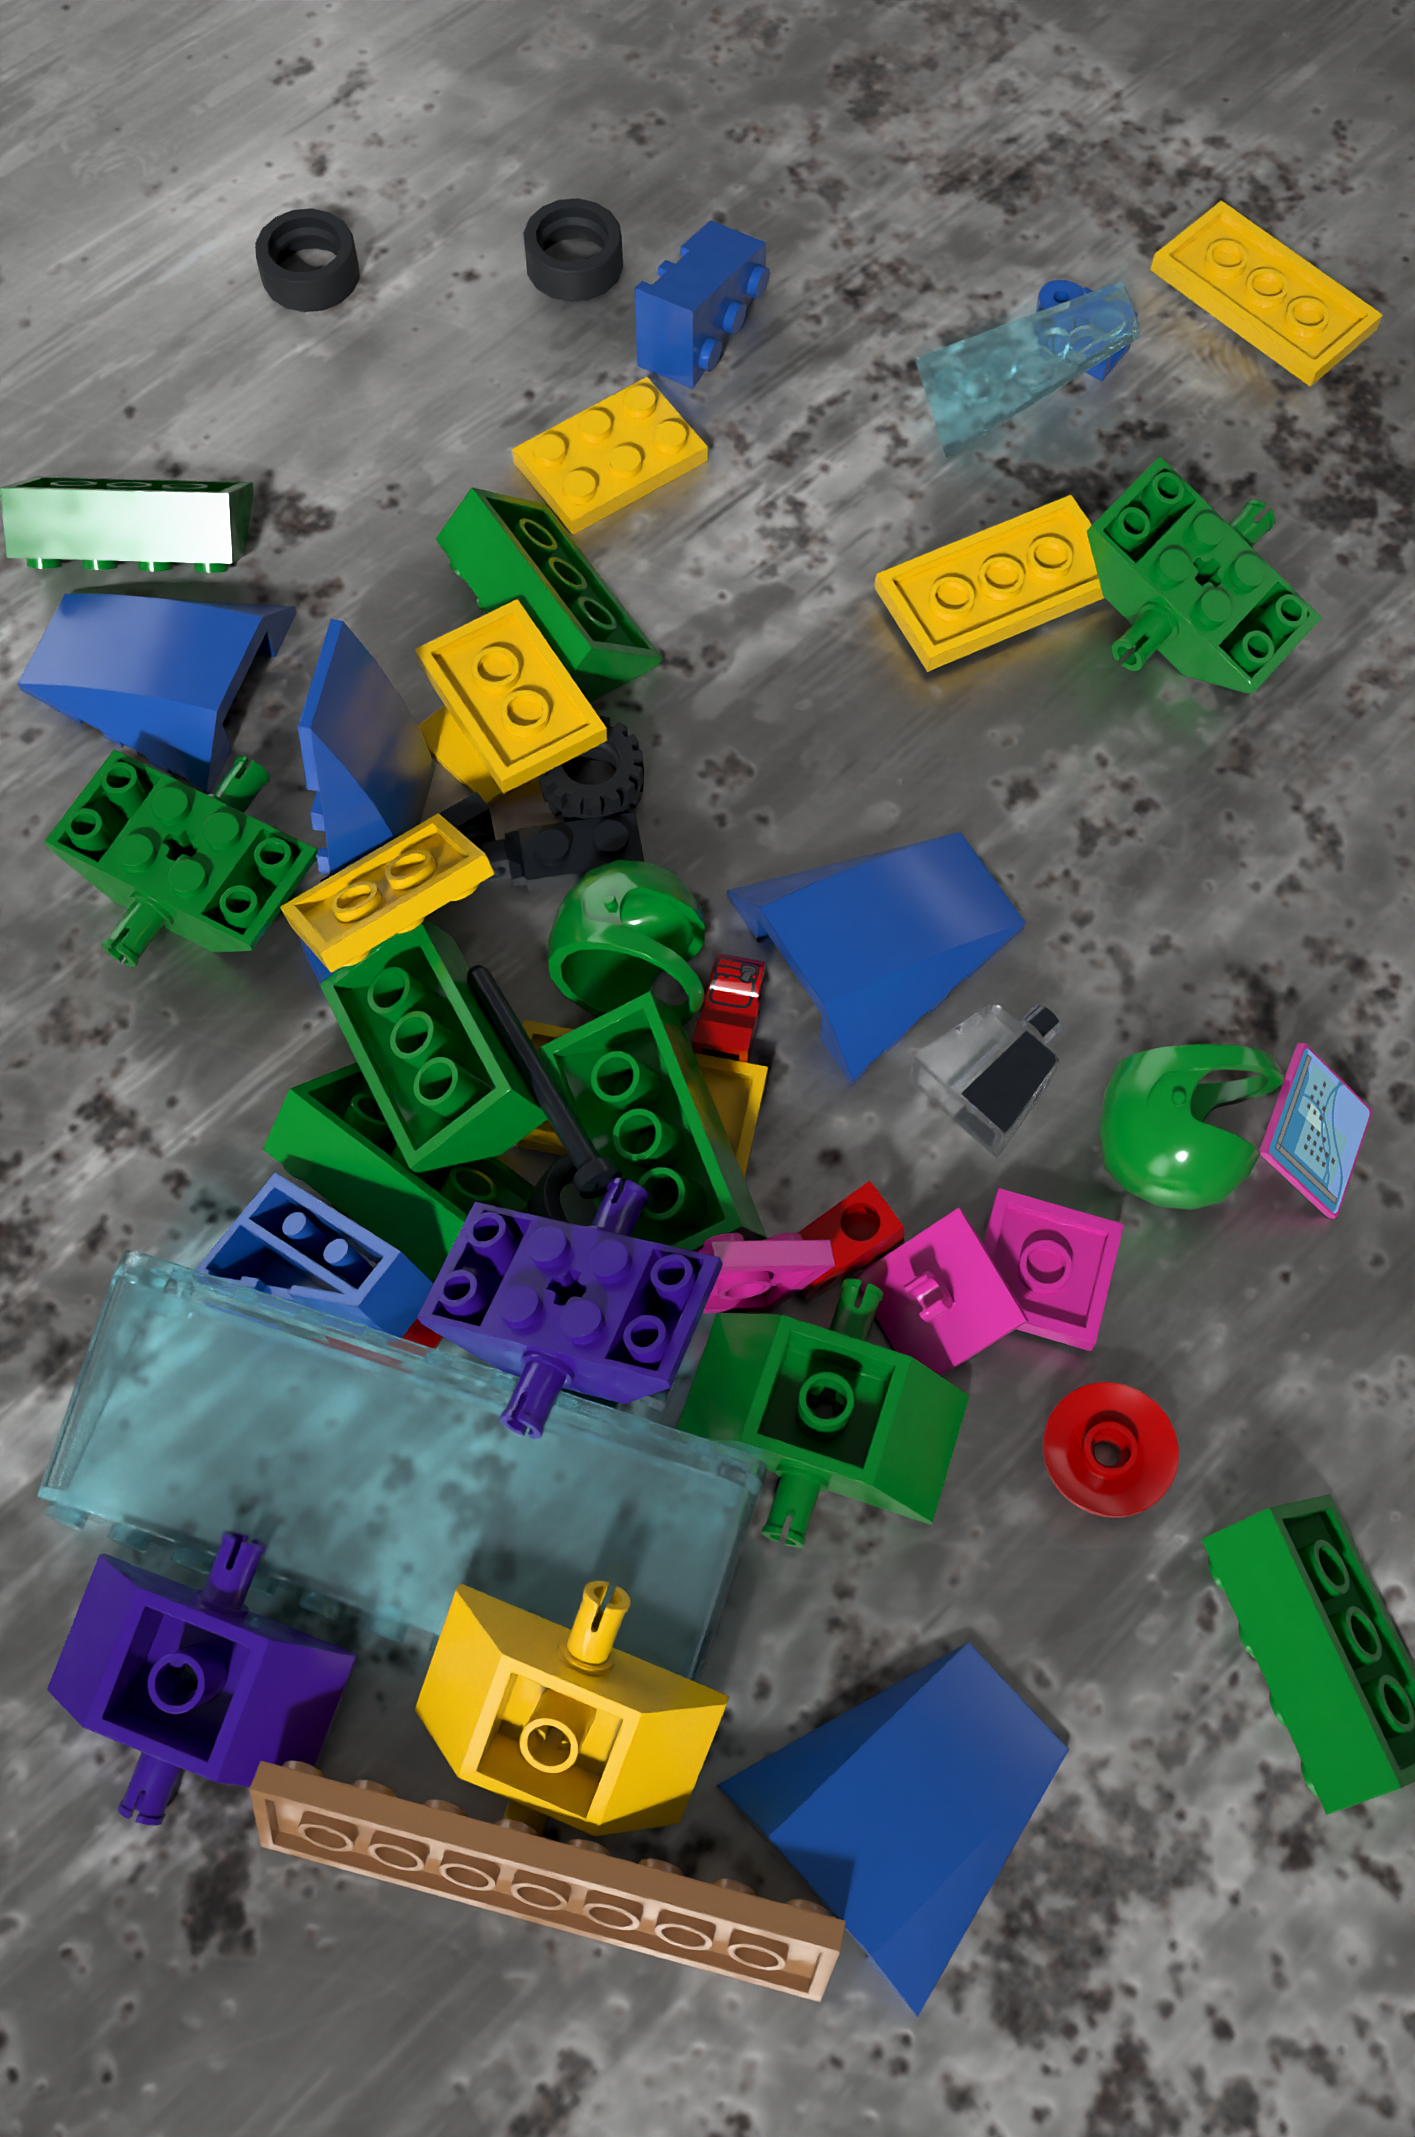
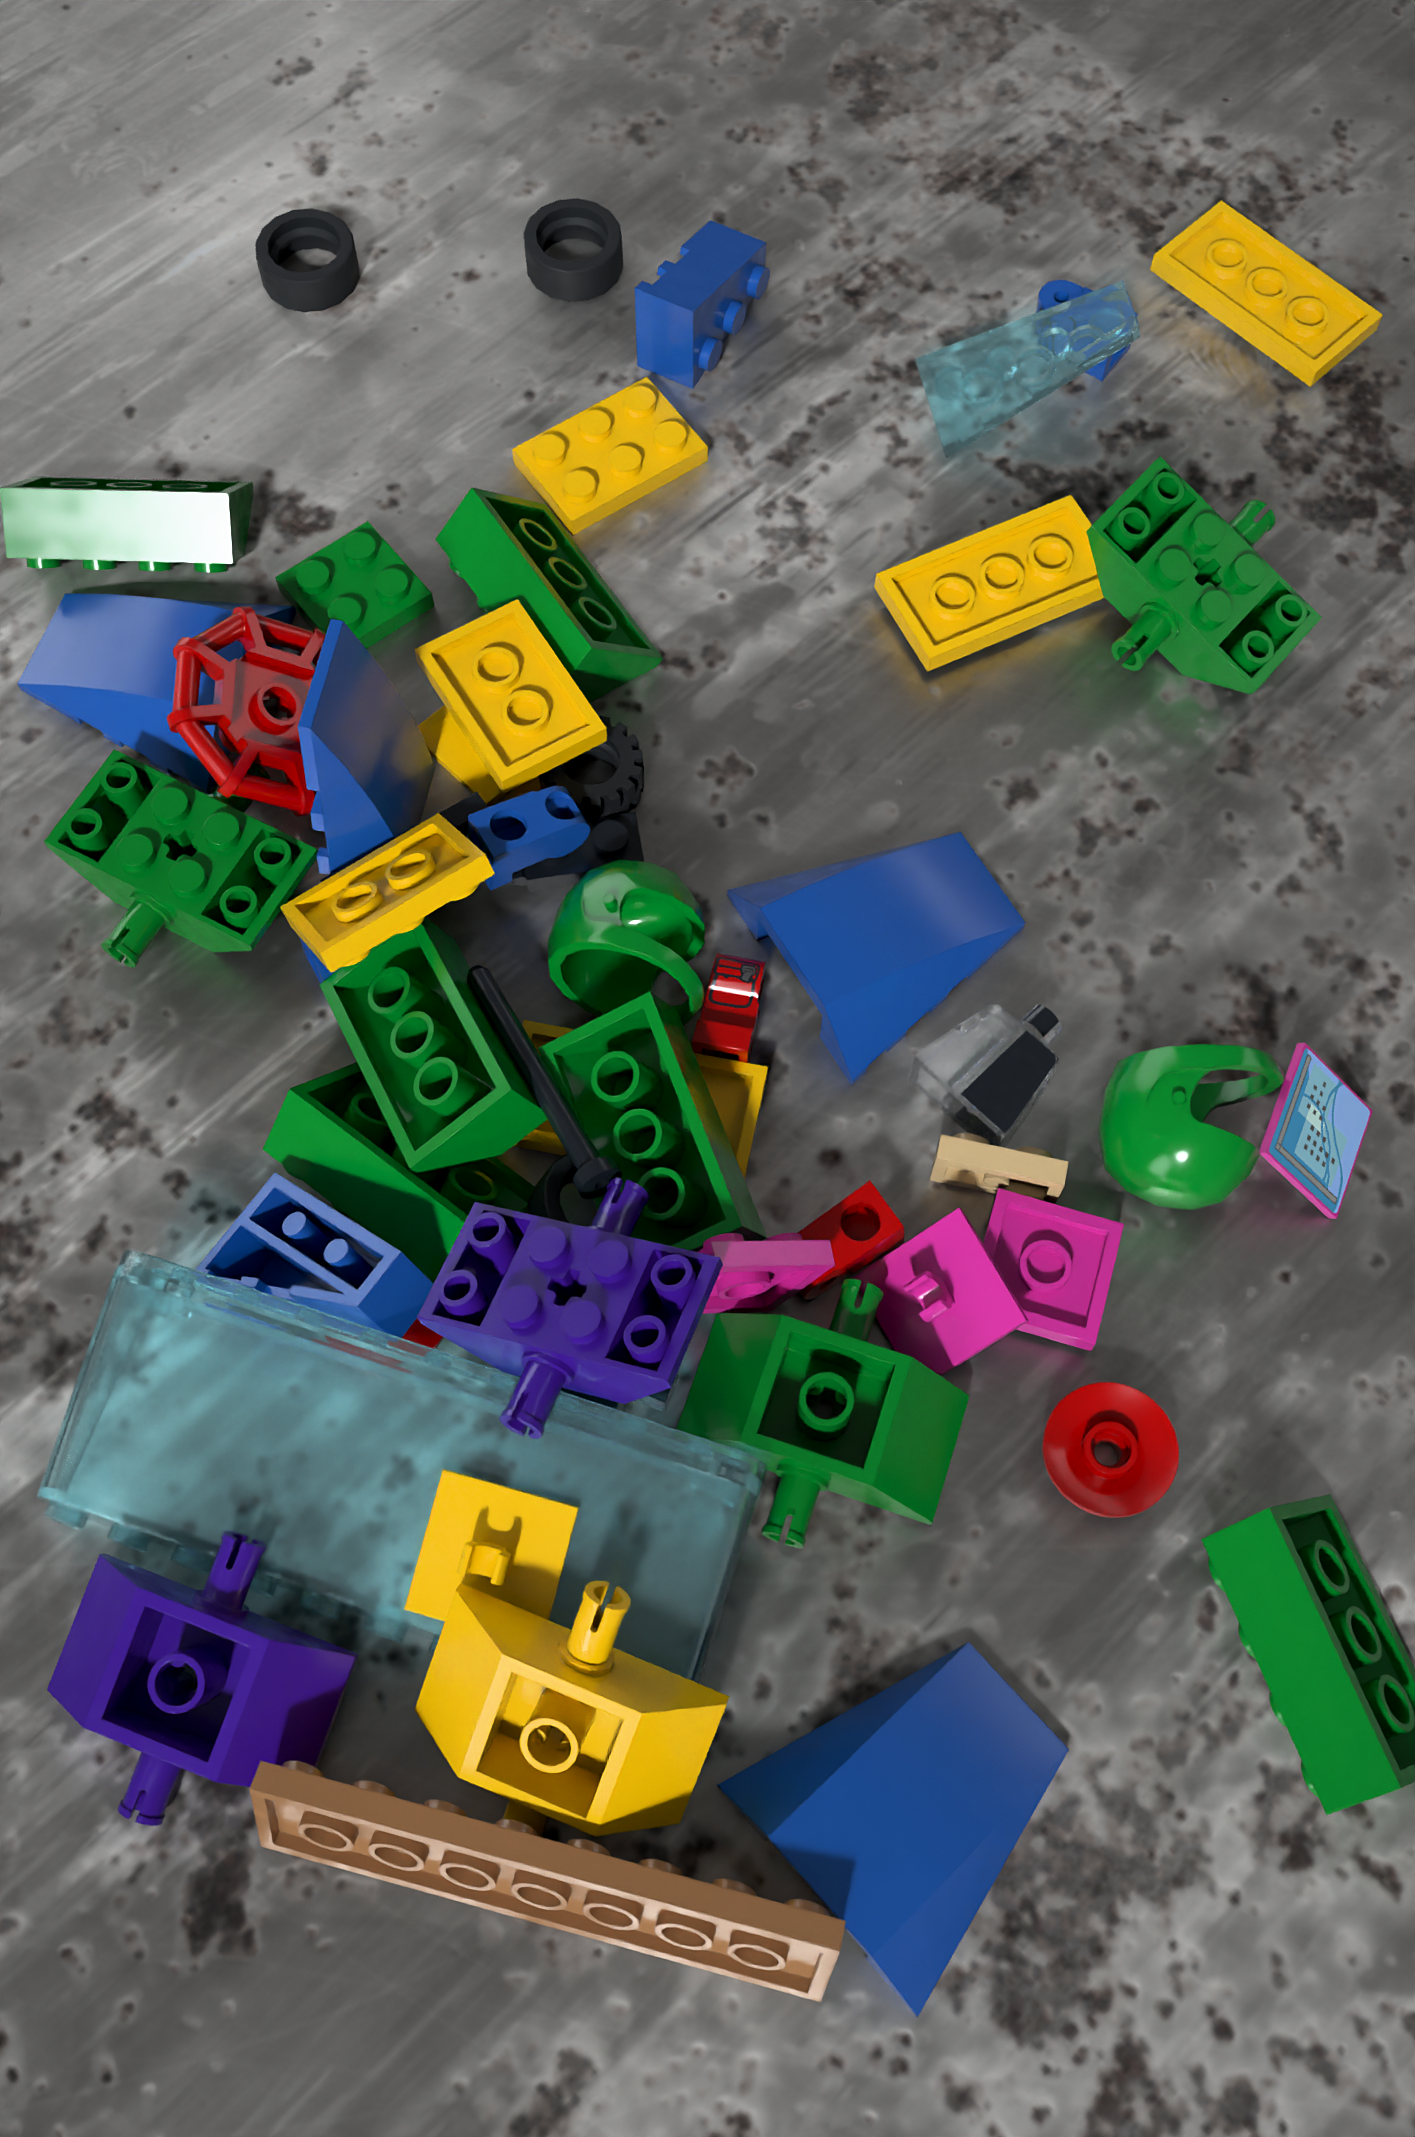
(239, 703): none -> red plate
(357, 583): none -> green plate
(493, 1542): none -> yellow piece
(527, 831): none -> blue leg
(975, 1164): none -> tan plate

